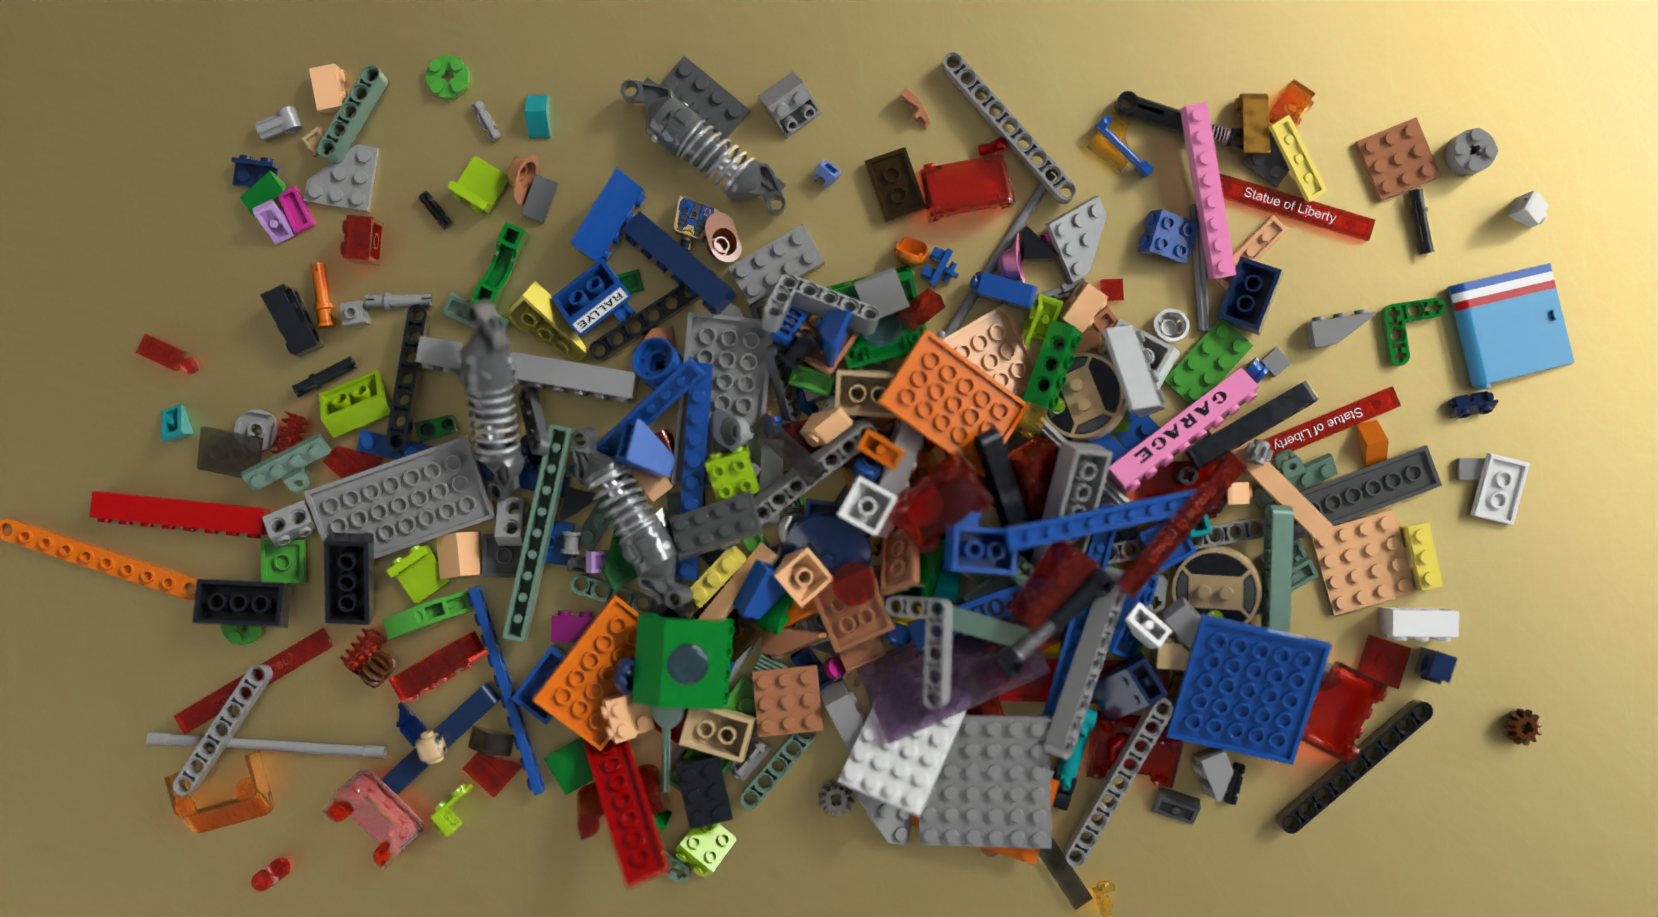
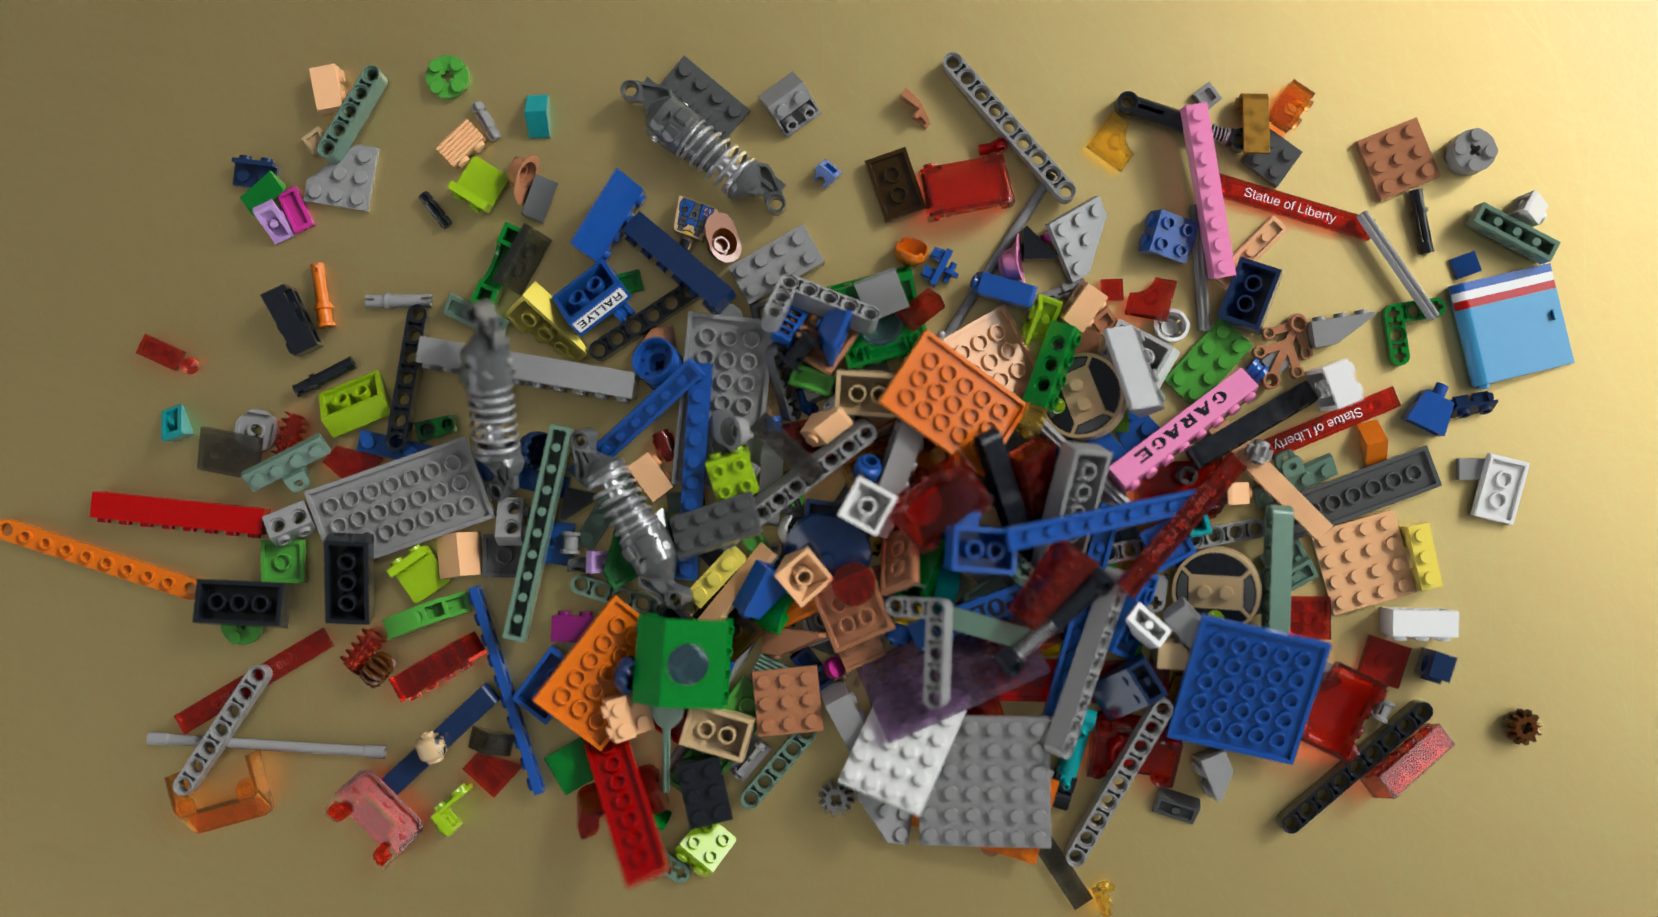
(280, 869): clear red piece -> none
(284, 121): light grey piece -> none
(354, 313): light grey brick -> none
(362, 240): clear red brick -> none
(410, 724): clear blue slope -> none
(462, 144): none -> light nougat brick
(522, 259): none -> clear smoke tile
(534, 421): dark grey beam -> none
(644, 451): slope -> none
(881, 449): orange slope -> none
(1141, 167): blue hinge -> none
(1153, 302): none -> clear red tile
(1207, 94): none -> light grey tile
(1235, 783): black axle -> none
(1285, 349): none -> nougat plant
(1297, 158): light yellow plate -> none
(1311, 617): none -> clear red plate
(1335, 385): none -> white brick
(1382, 716): none -> light grey bush
(1398, 265): none -> light grey axle
(1407, 762): none -> clear red wedge
(1430, 410): none -> blue torso
(1465, 265): none -> blue slope
(1512, 233): none -> sand green brick

